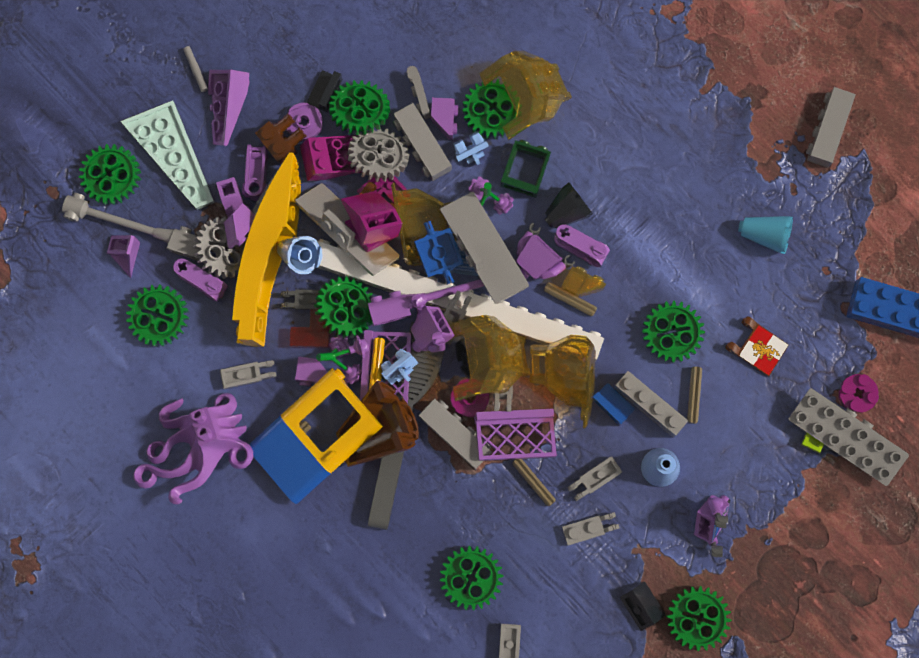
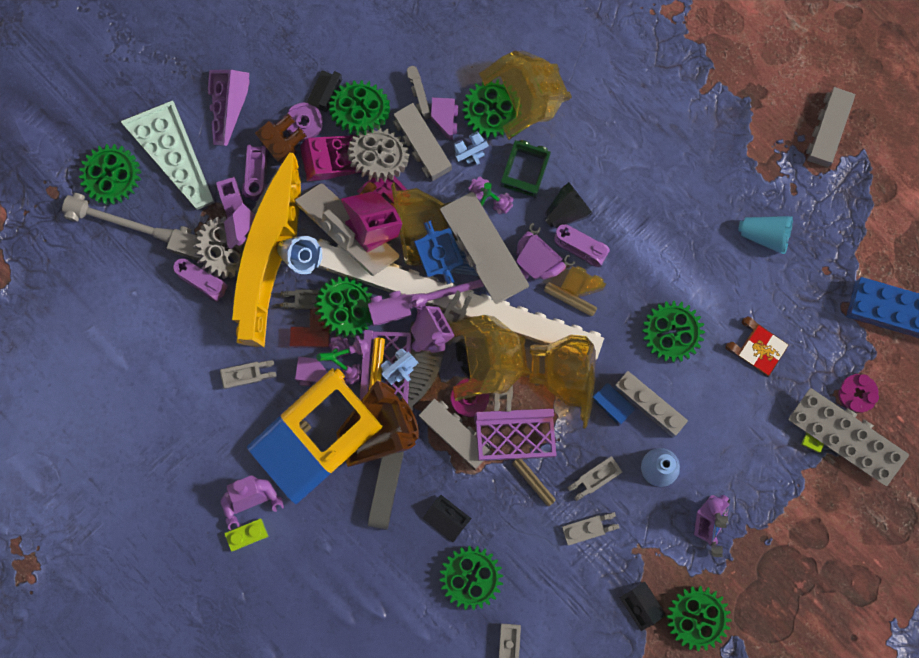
(124, 251): medium lavender slope -> none
(151, 331): green gear -> none
(195, 69): light grey piece -> none
(209, 434): medium lavender hips -> none
(246, 494): none -> medium lavender torso
(246, 535): none -> lime plate
(446, 518): none -> black panel
(694, 395): dark tan axle -> none

